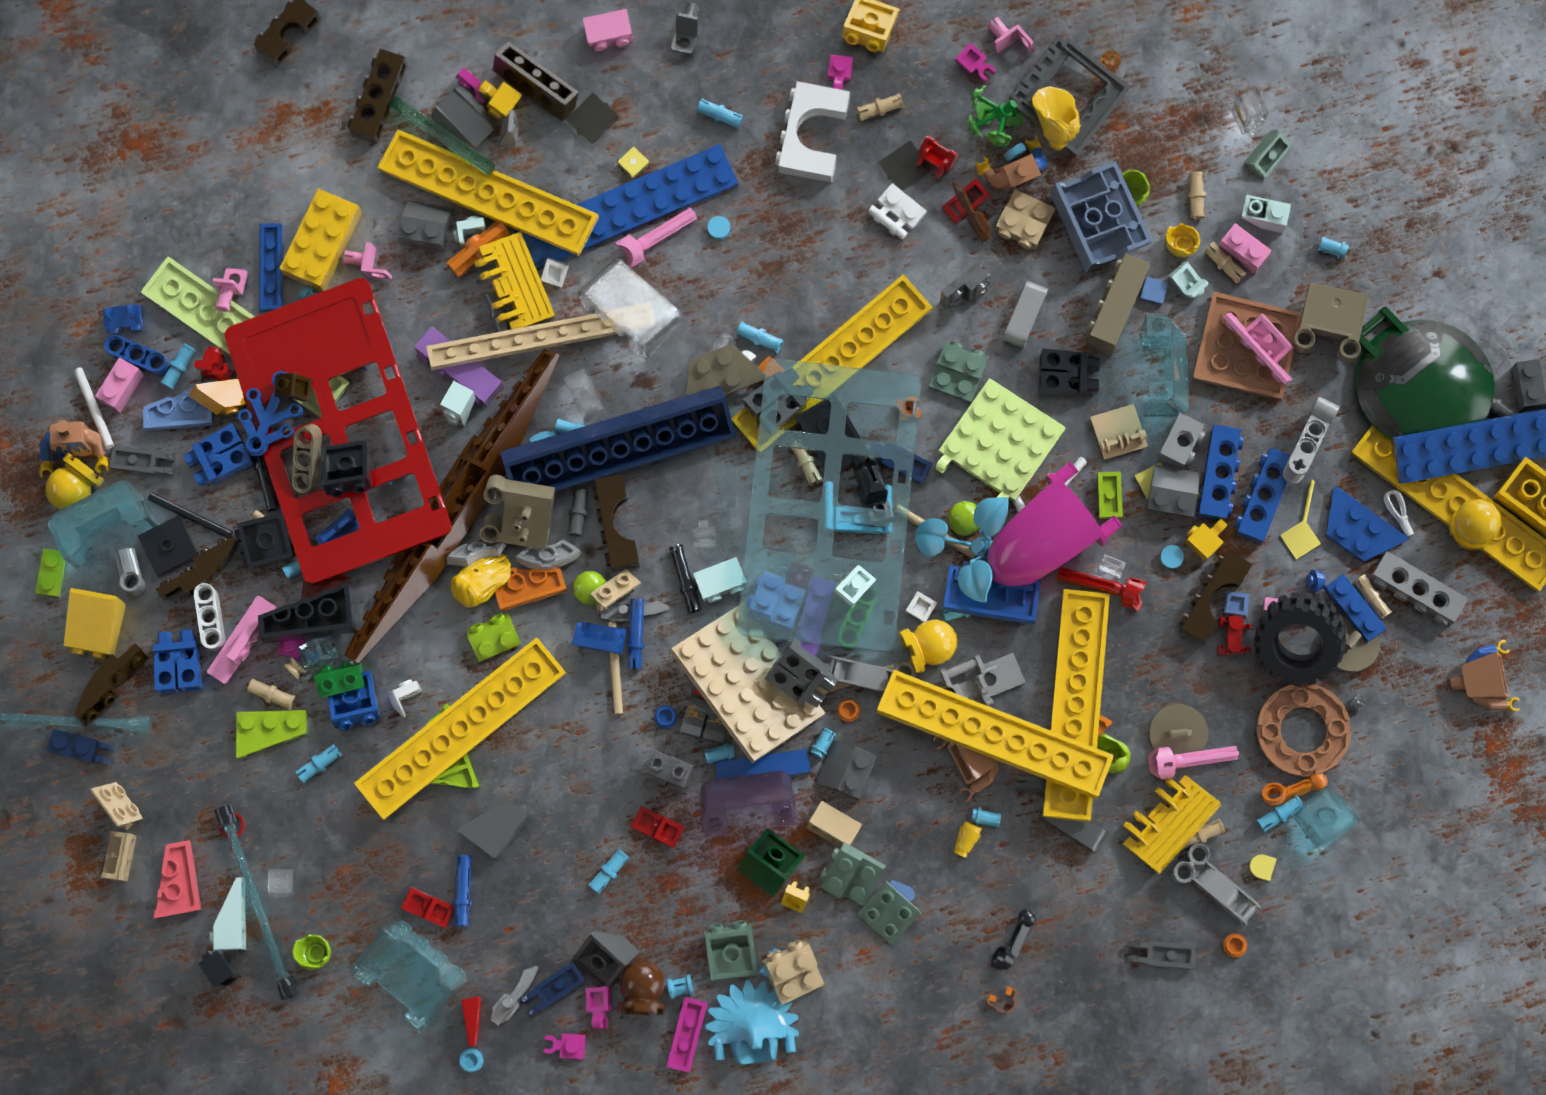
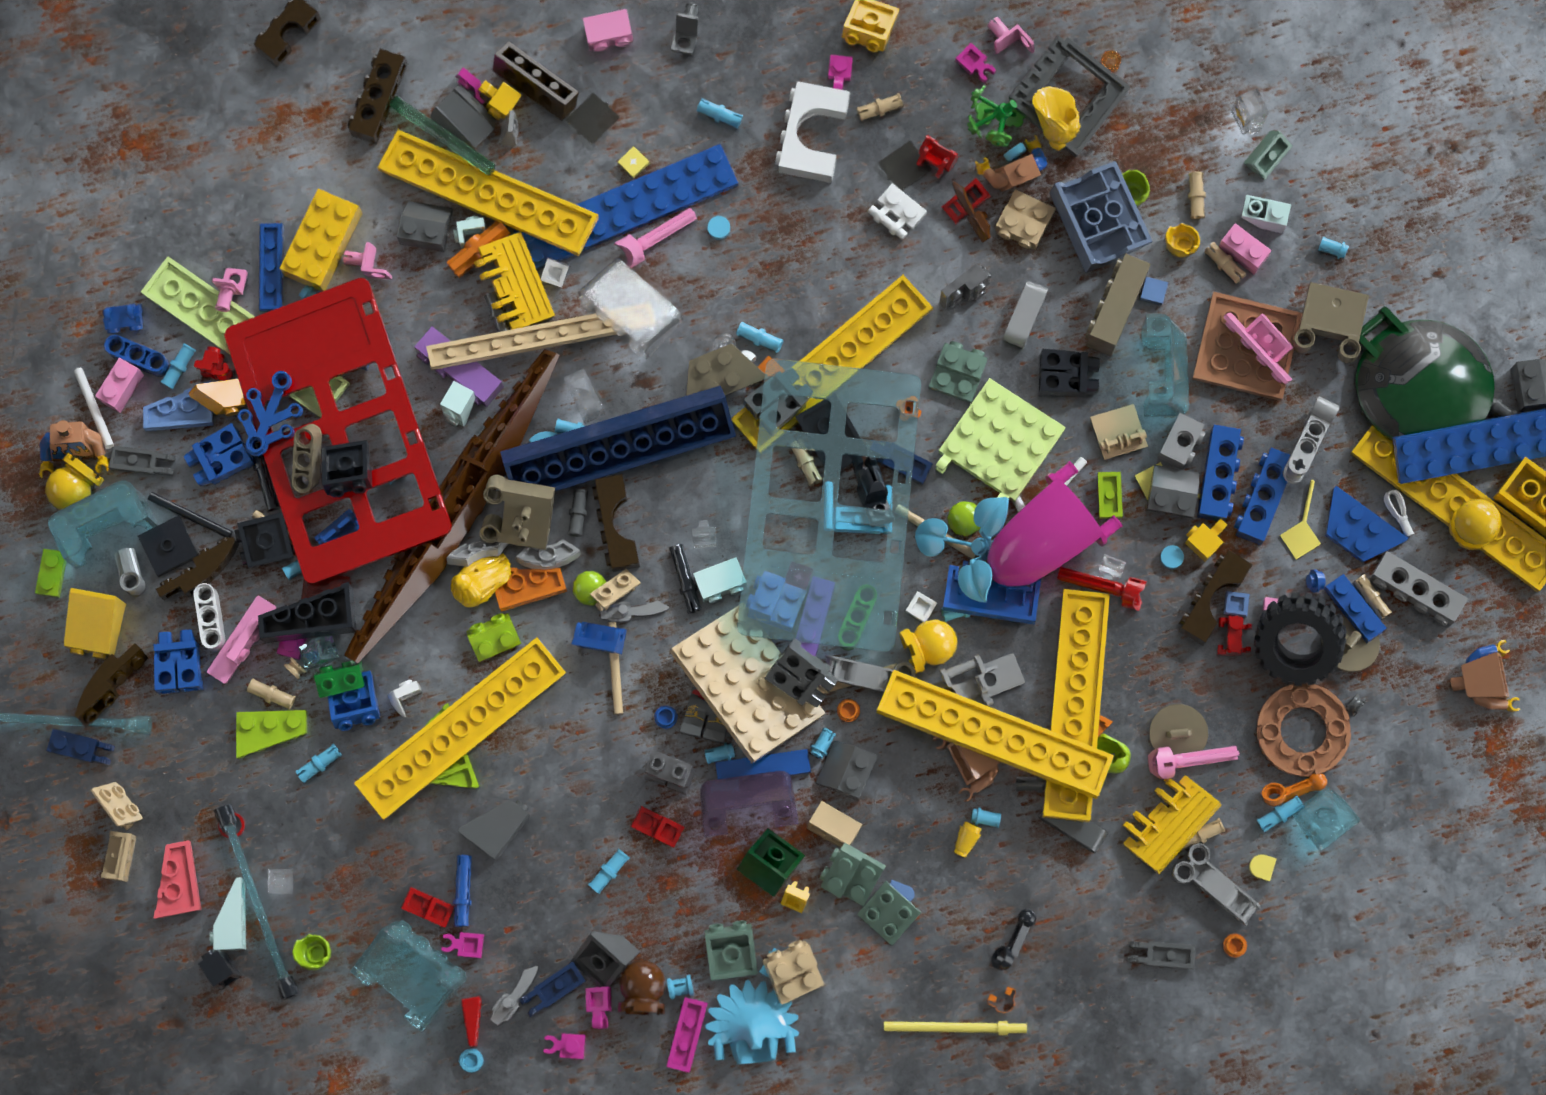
(293, 386): dark brown bracket -> none
(468, 944): none -> dark pink plate
(636, 634): blue pin -> none
(854, 585): light aqua slope -> none
(1001, 1027): none -> light yellow bar
(1187, 281): light aqua bracket -> none

